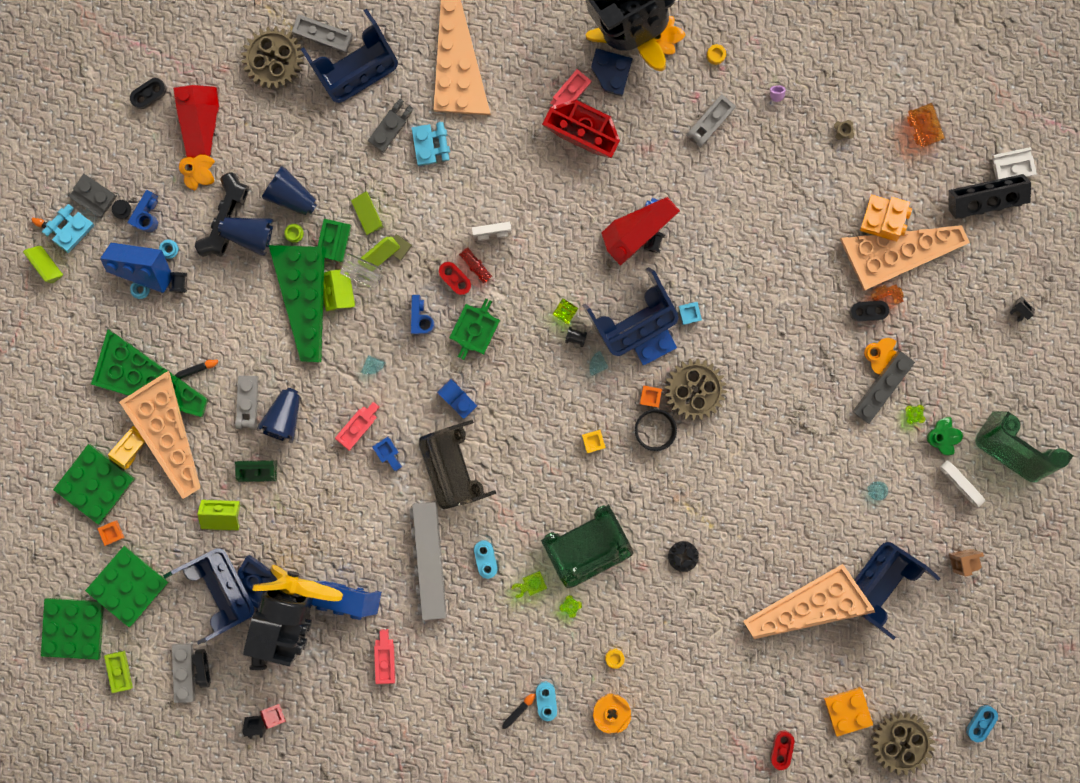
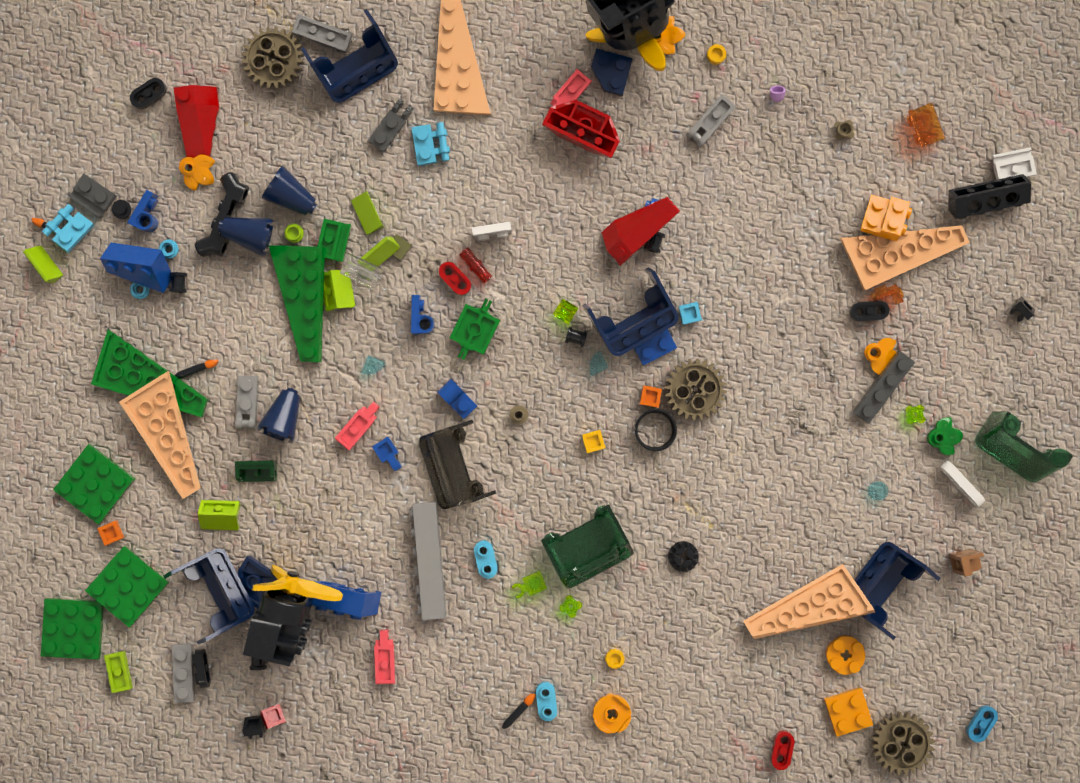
(126, 449): yellow plate -> none
(512, 414): none -> dark tan plate
(836, 661): none -> light orange plate

